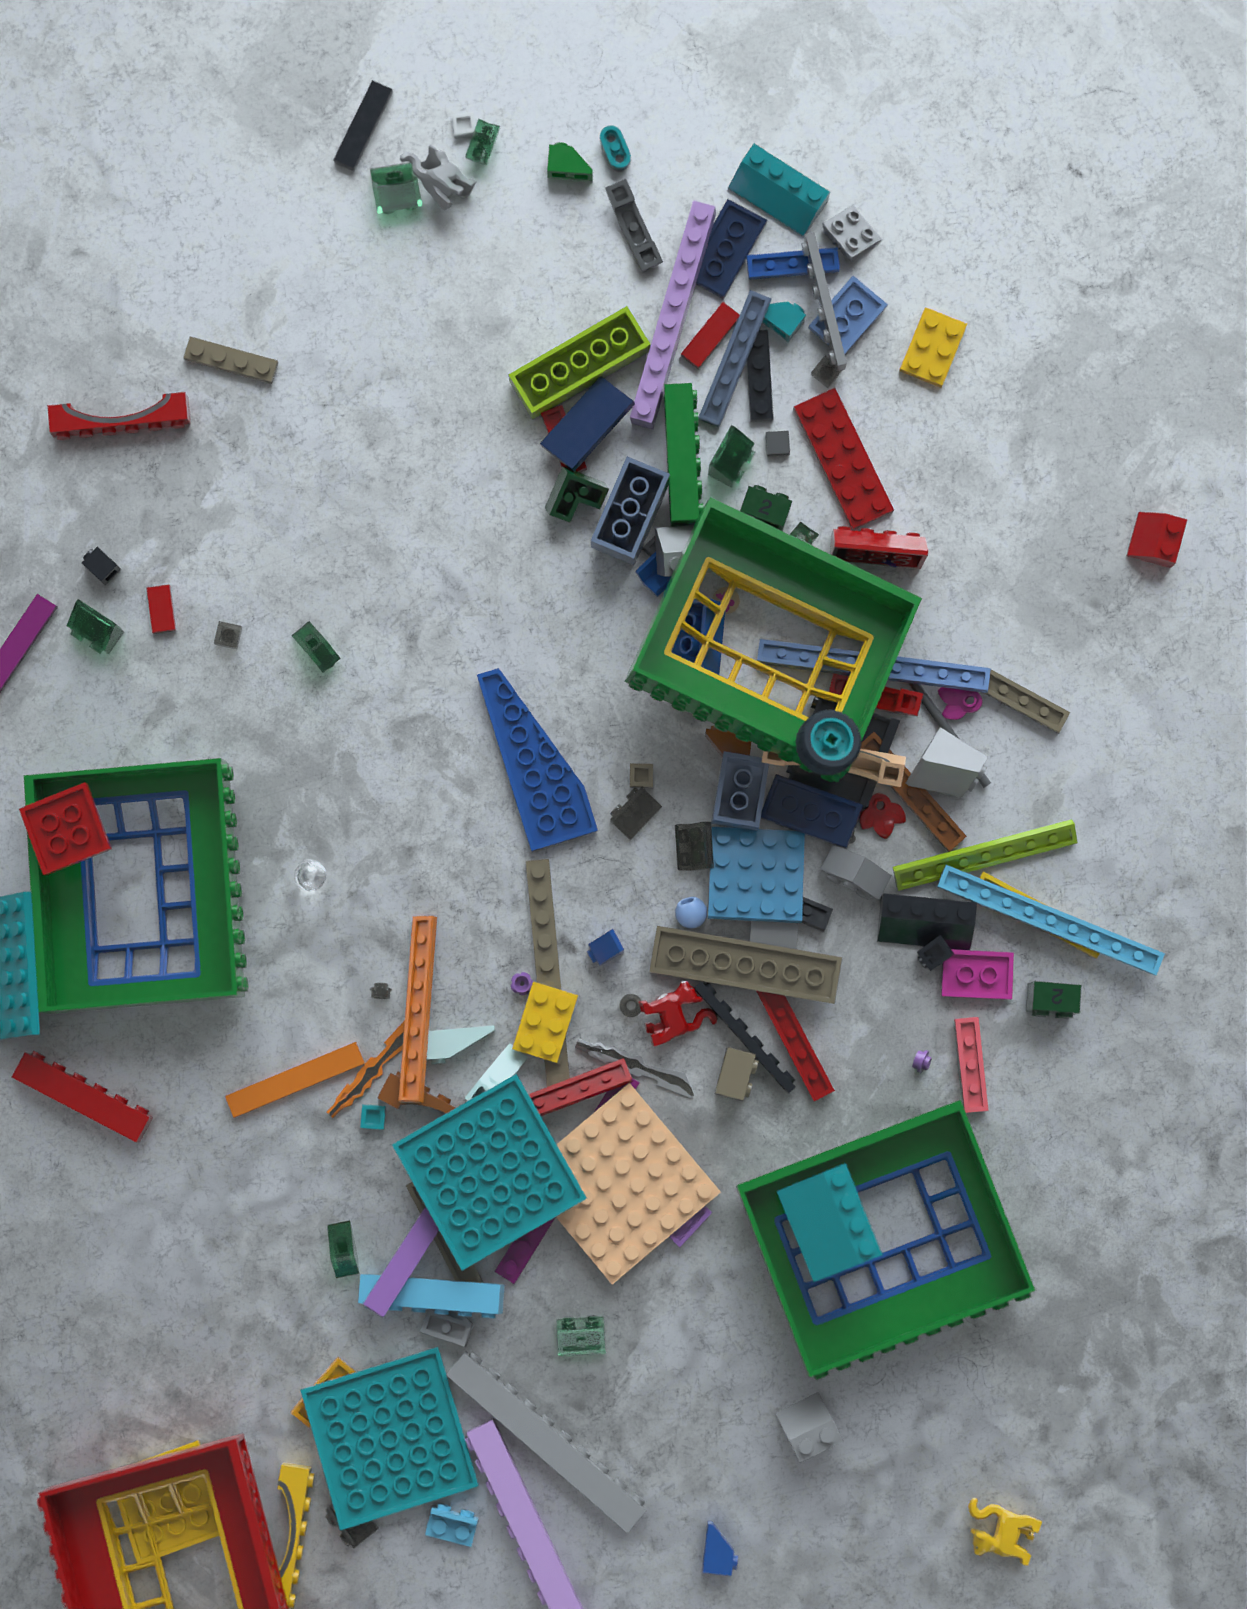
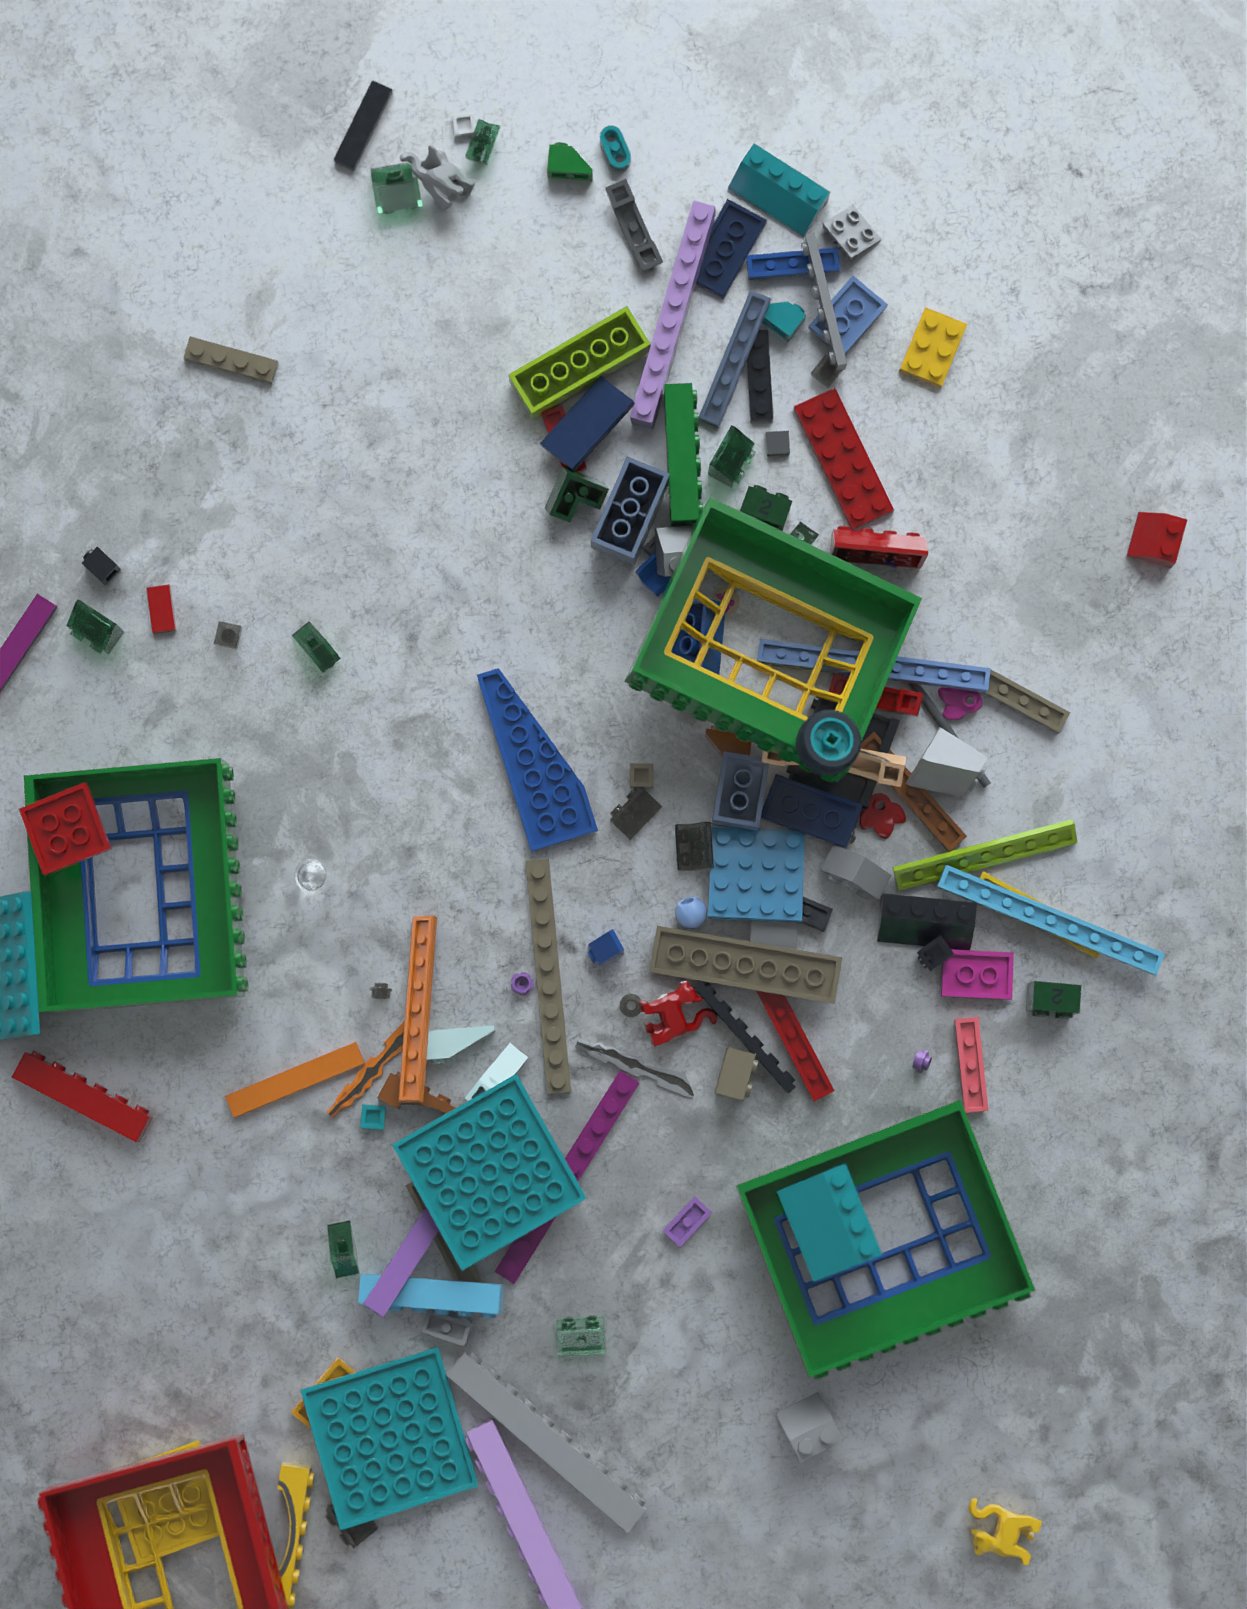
(169, 411): red arch -> none
(452, 1525): medium azure bracket -> none
(545, 1022): yellow plate -> none
(581, 1087): red plate -> none
(634, 1182): light nougat plate -> none
(710, 335): red tile -> none
(718, 1553): blue slope -> none

